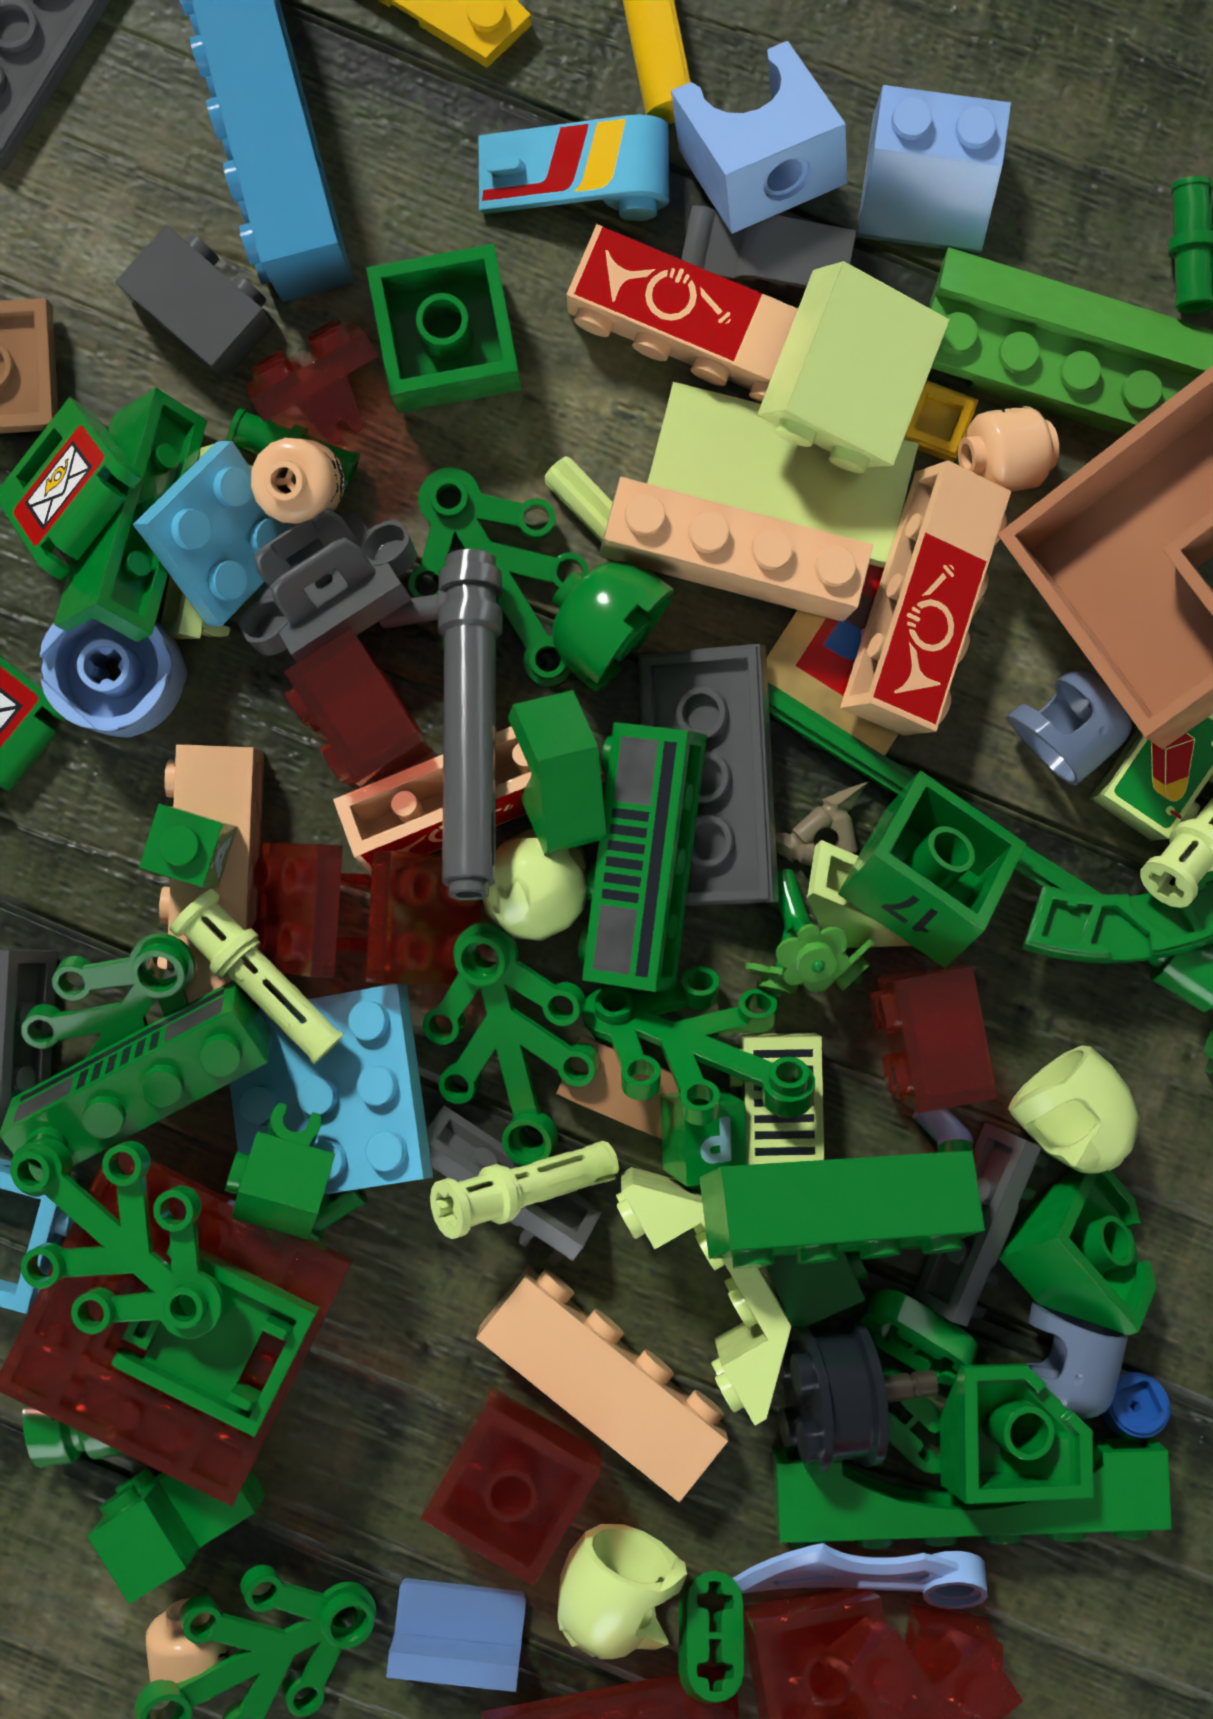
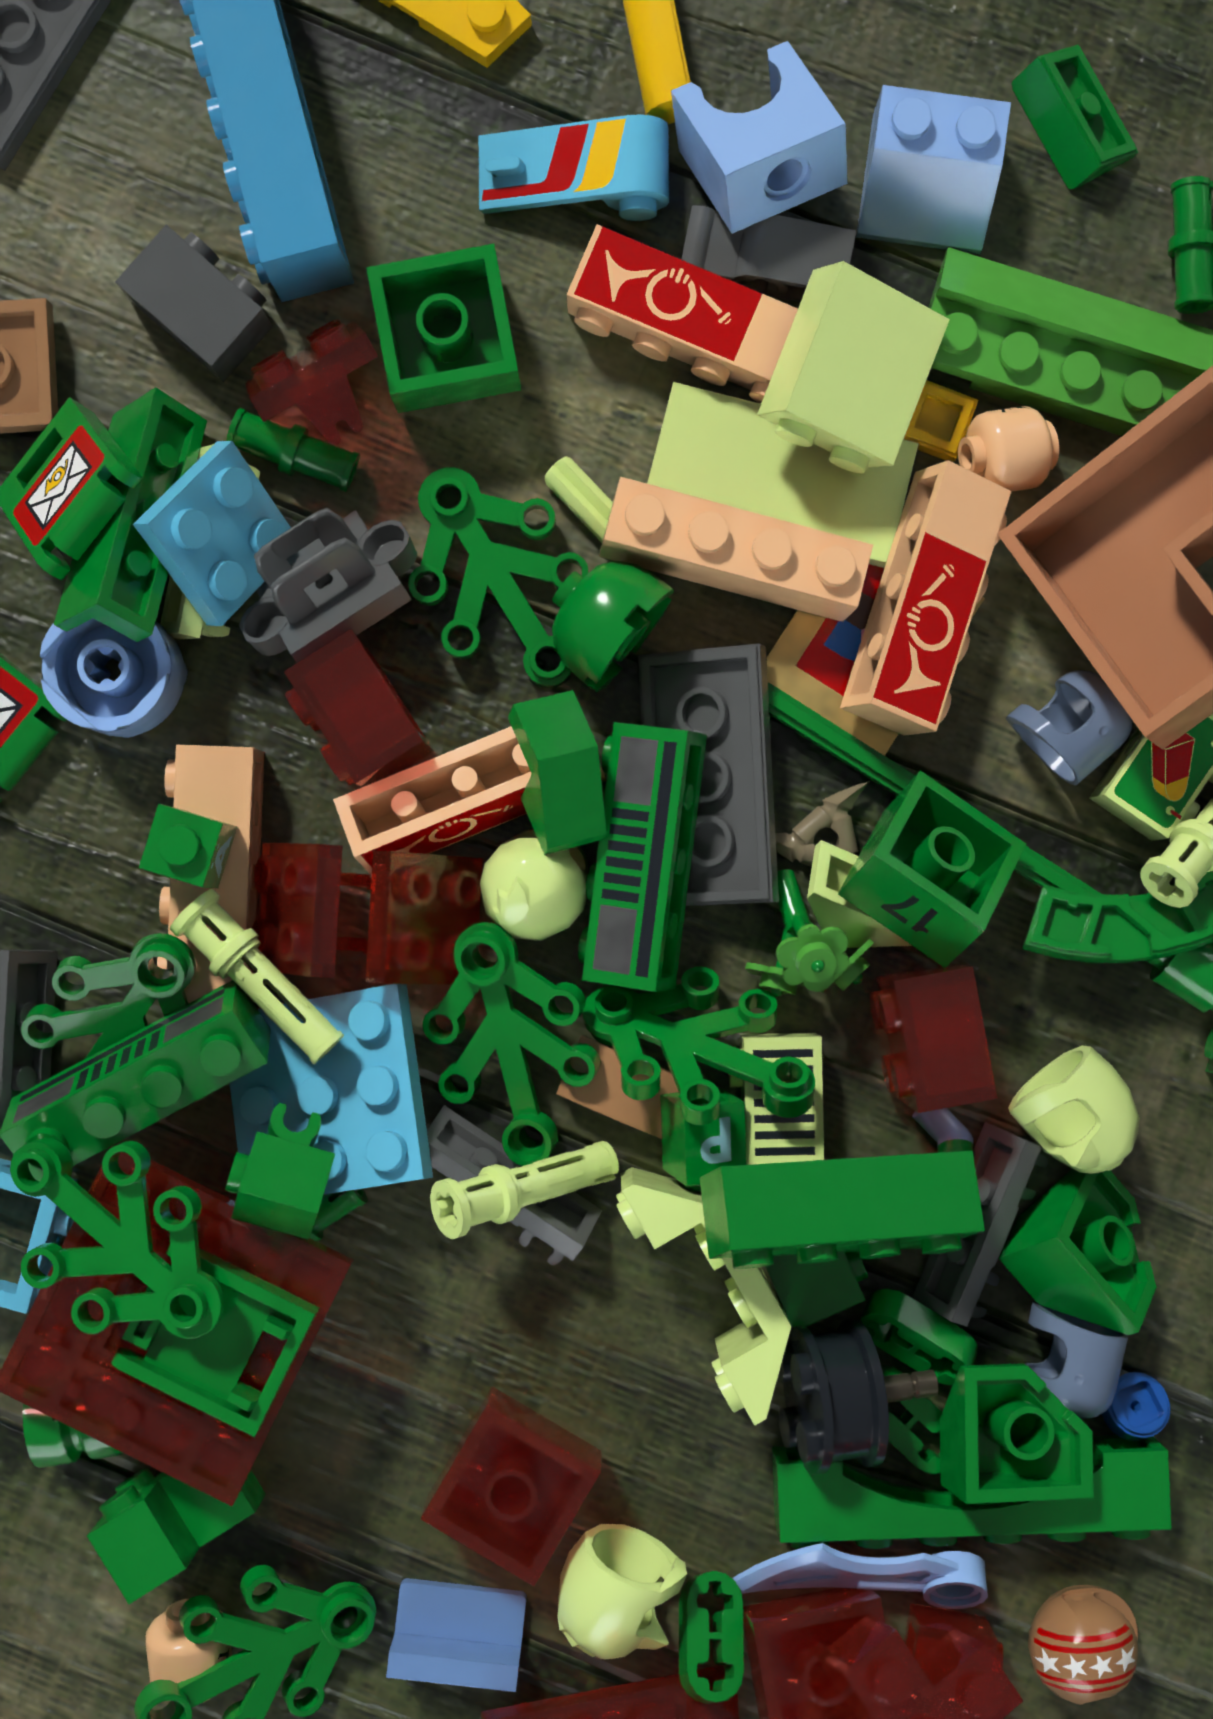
(317, 478): light nougat head -> none
(470, 625): dark grey cylinder -> none
(604, 1382): light nougat brick -> none
(1073, 116): none -> green slope
(1084, 1644): none -> medium nougat helmet

